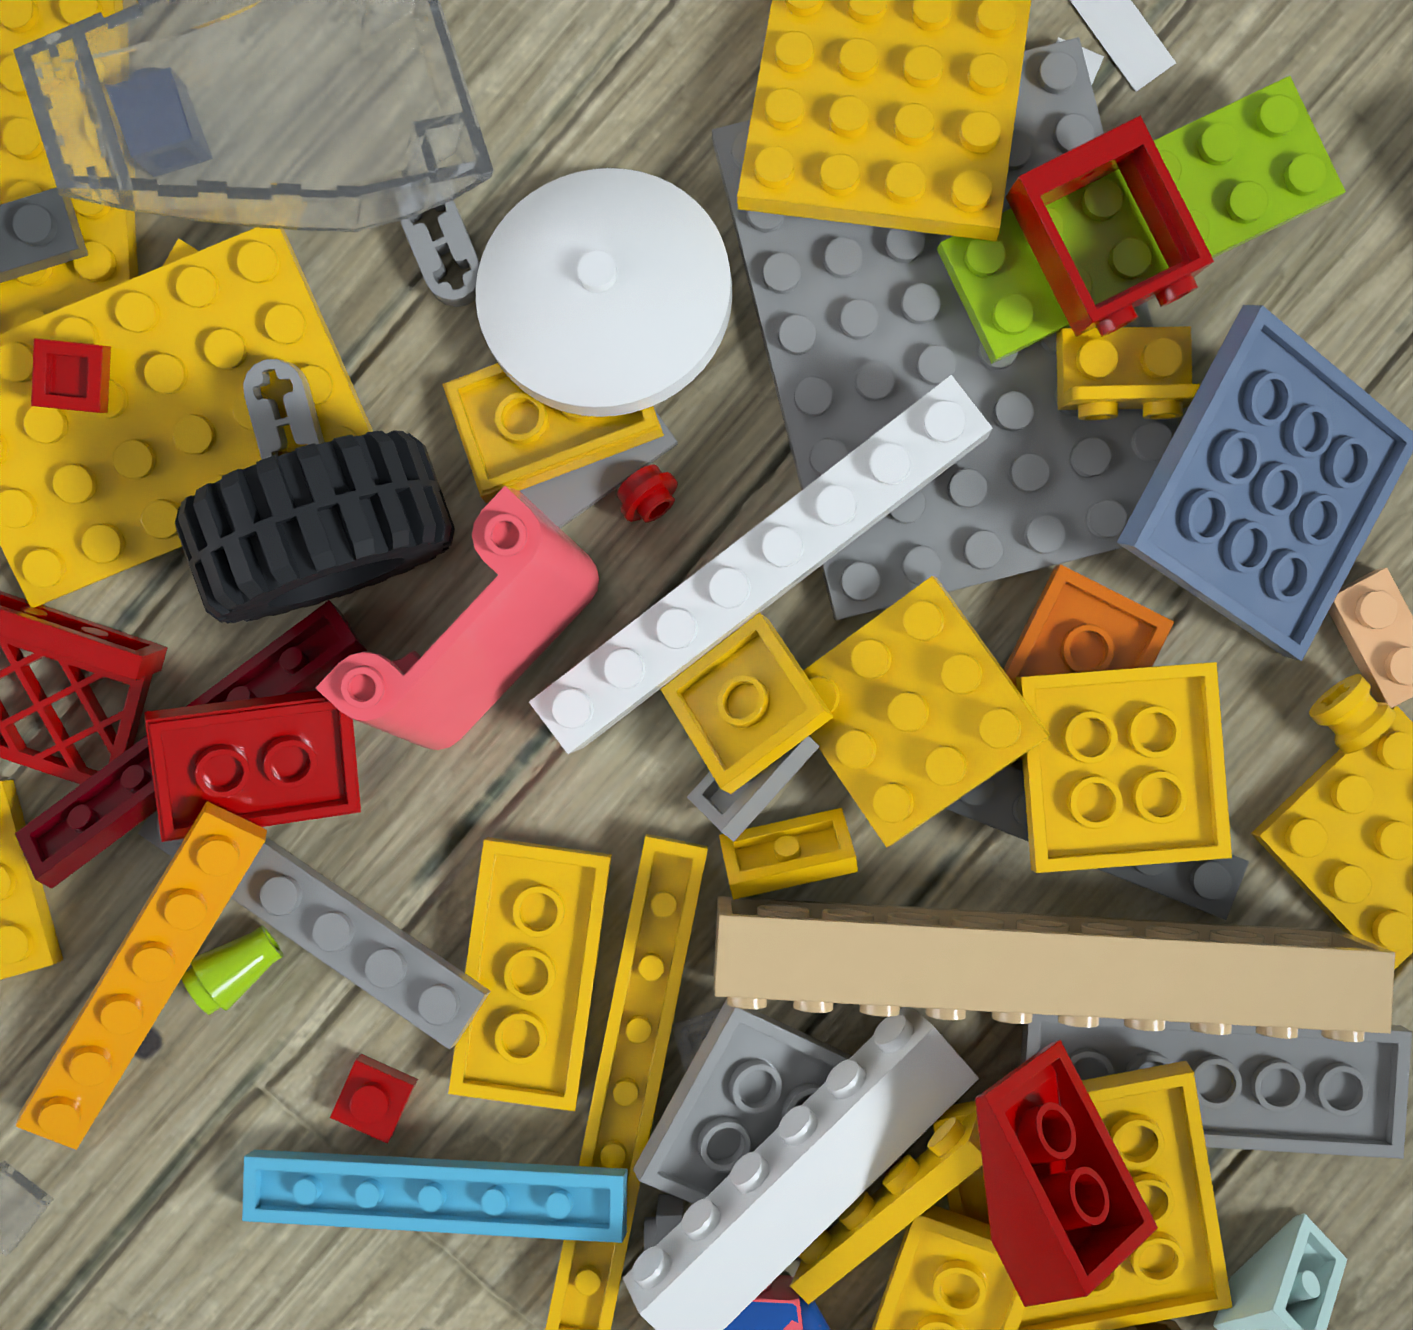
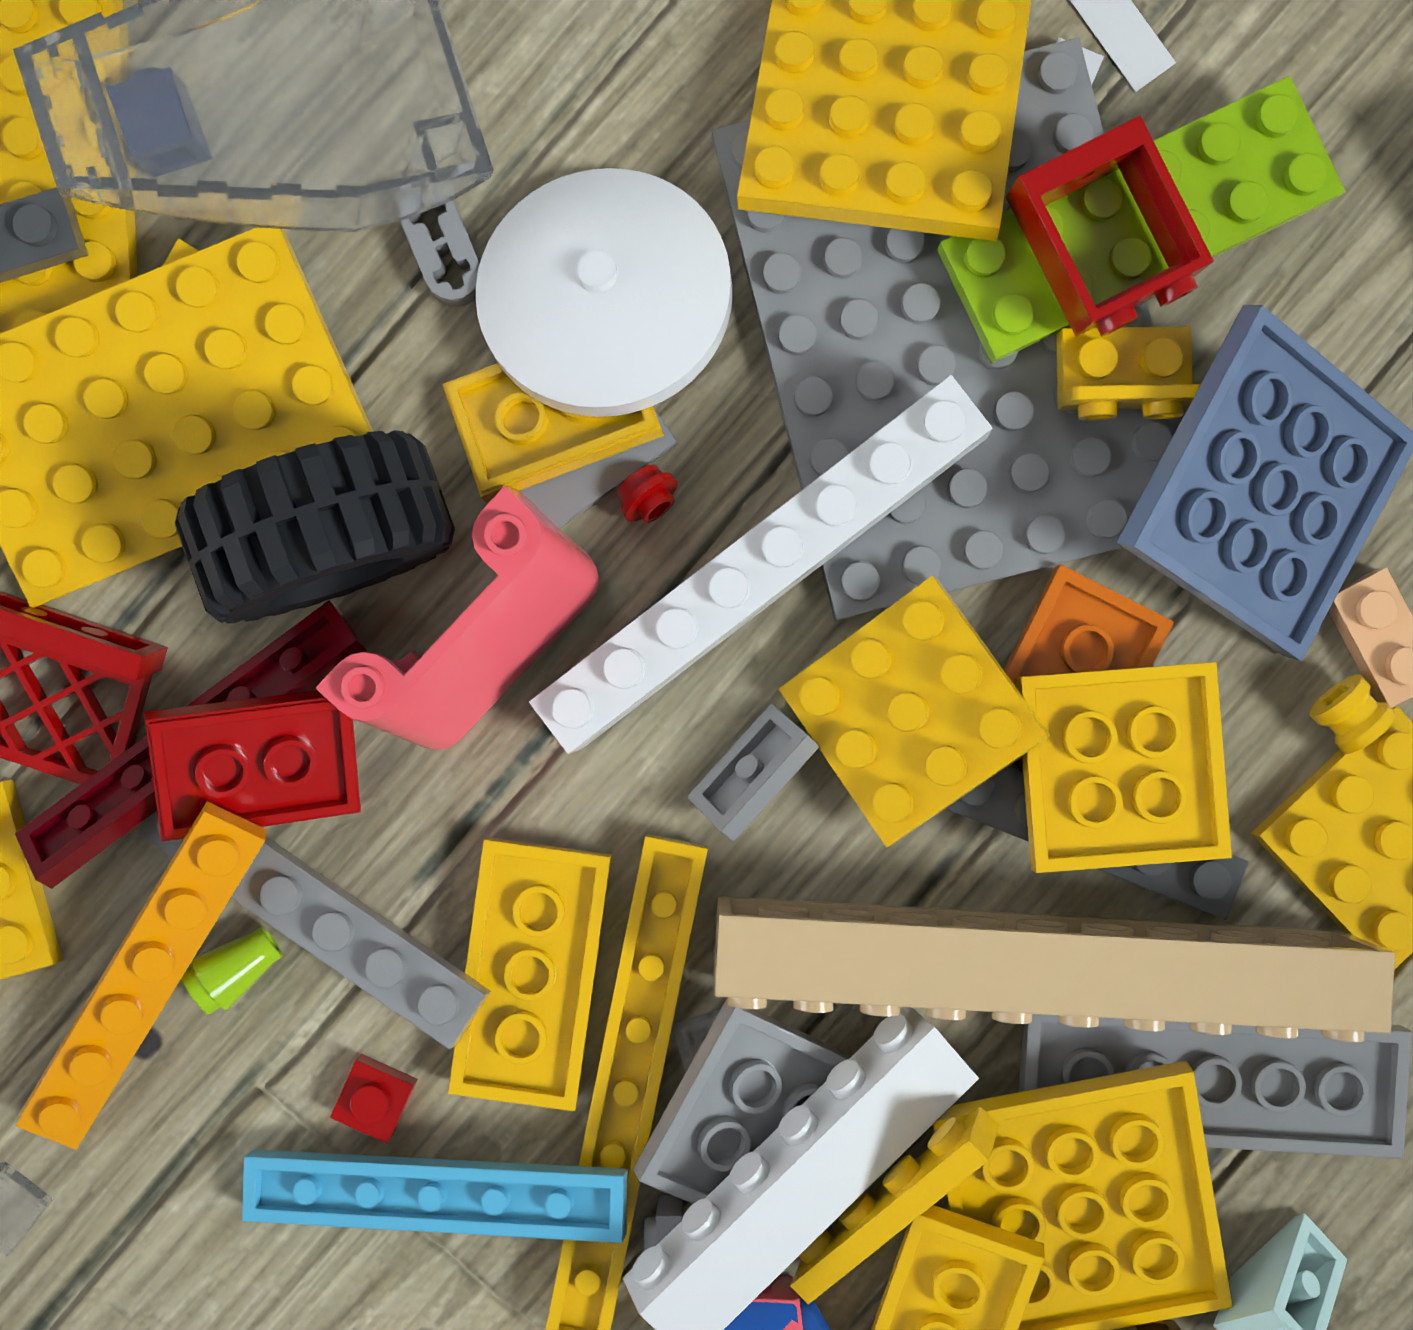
(70, 376): red plate -> none
(265, 412): light grey beam -> none
(746, 703): yellow plate -> none
(789, 853): yellow plate -> none
(1055, 1182): red slope -> none

